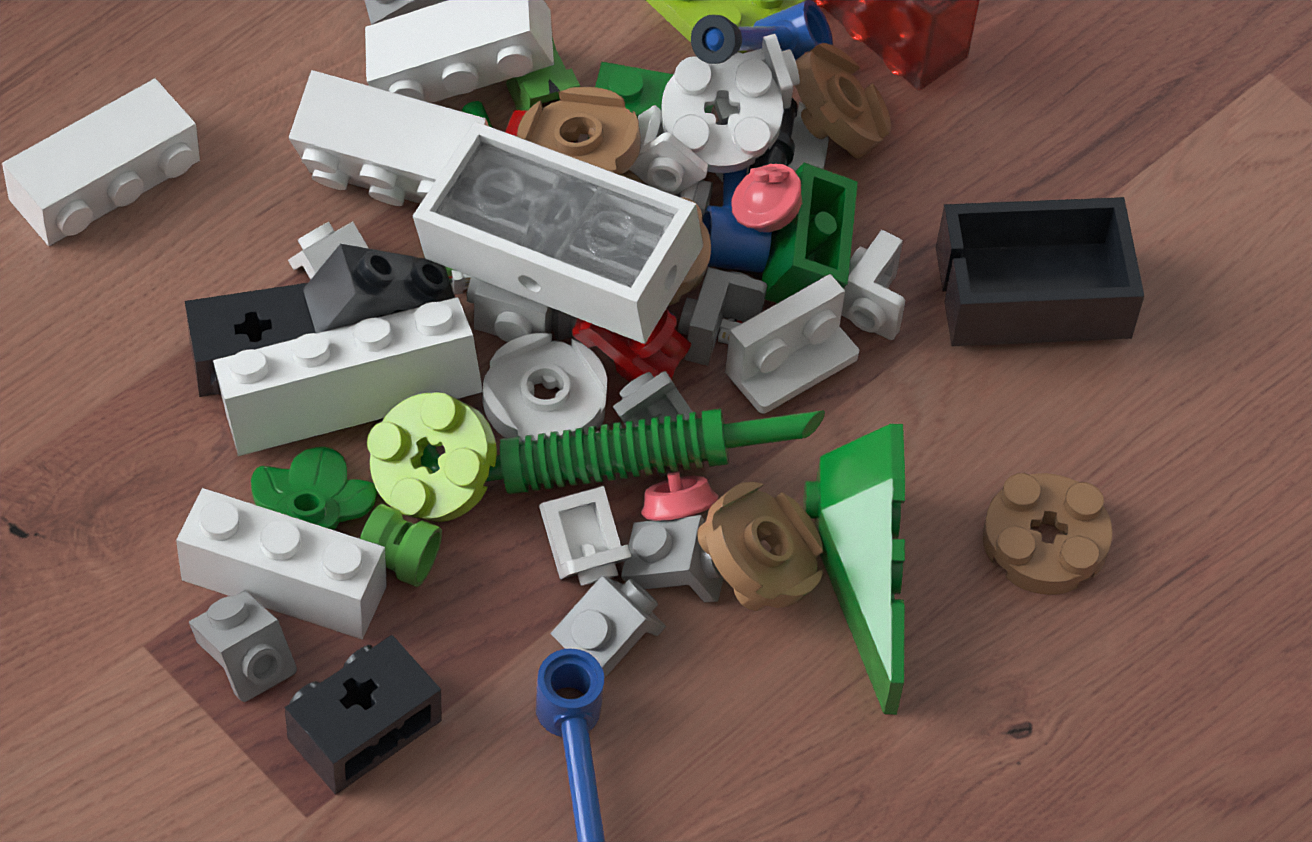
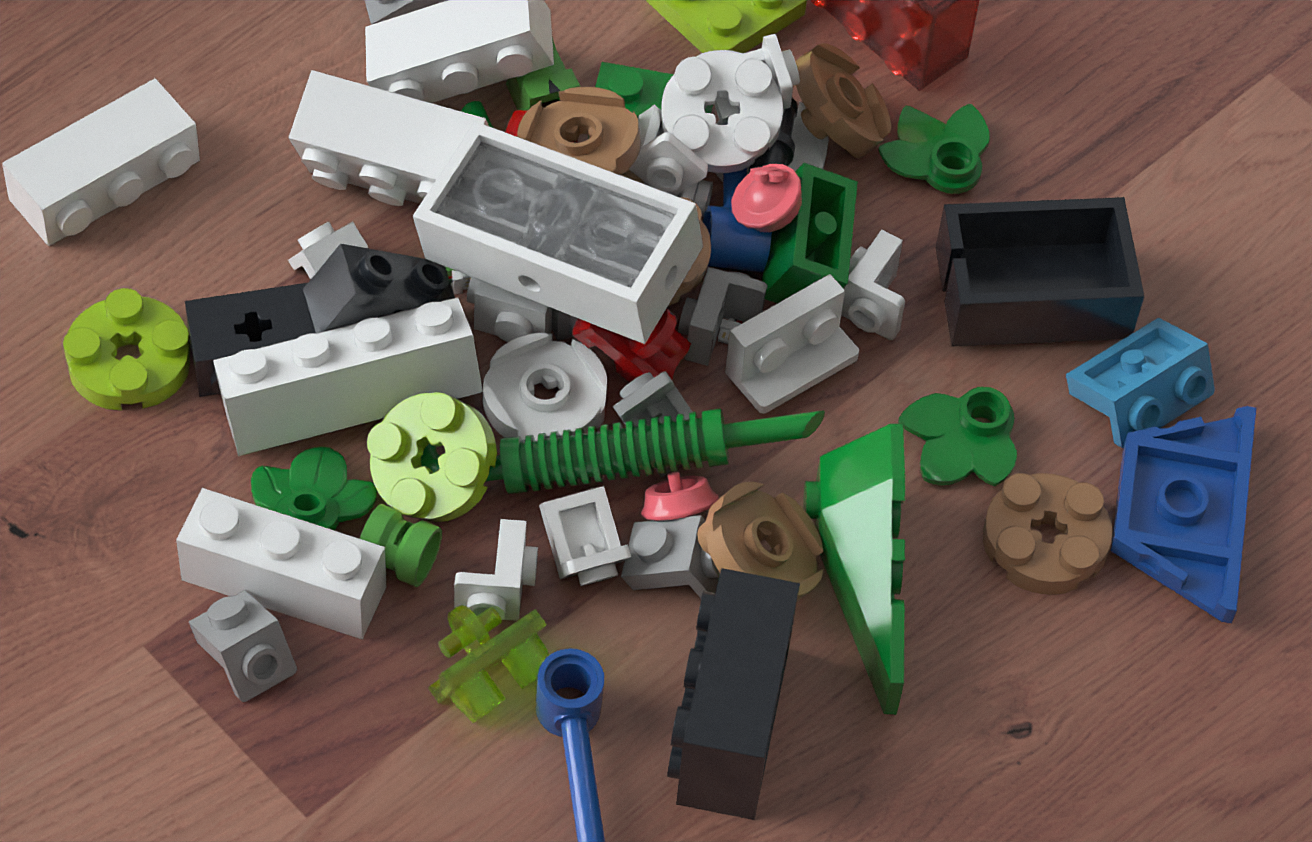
(122, 321): none -> lime plate
(362, 713): black brick -> none
(468, 679): none -> clear neon green hips
(514, 567): none -> white bracket
(609, 621): light grey bracket -> none
(732, 693): none -> black piece
(796, 28): blue piece -> none
(931, 147): none -> green plate
(957, 441): none -> green plate
(1145, 378): none -> dark azure bracket
(1187, 507): none -> blue wing

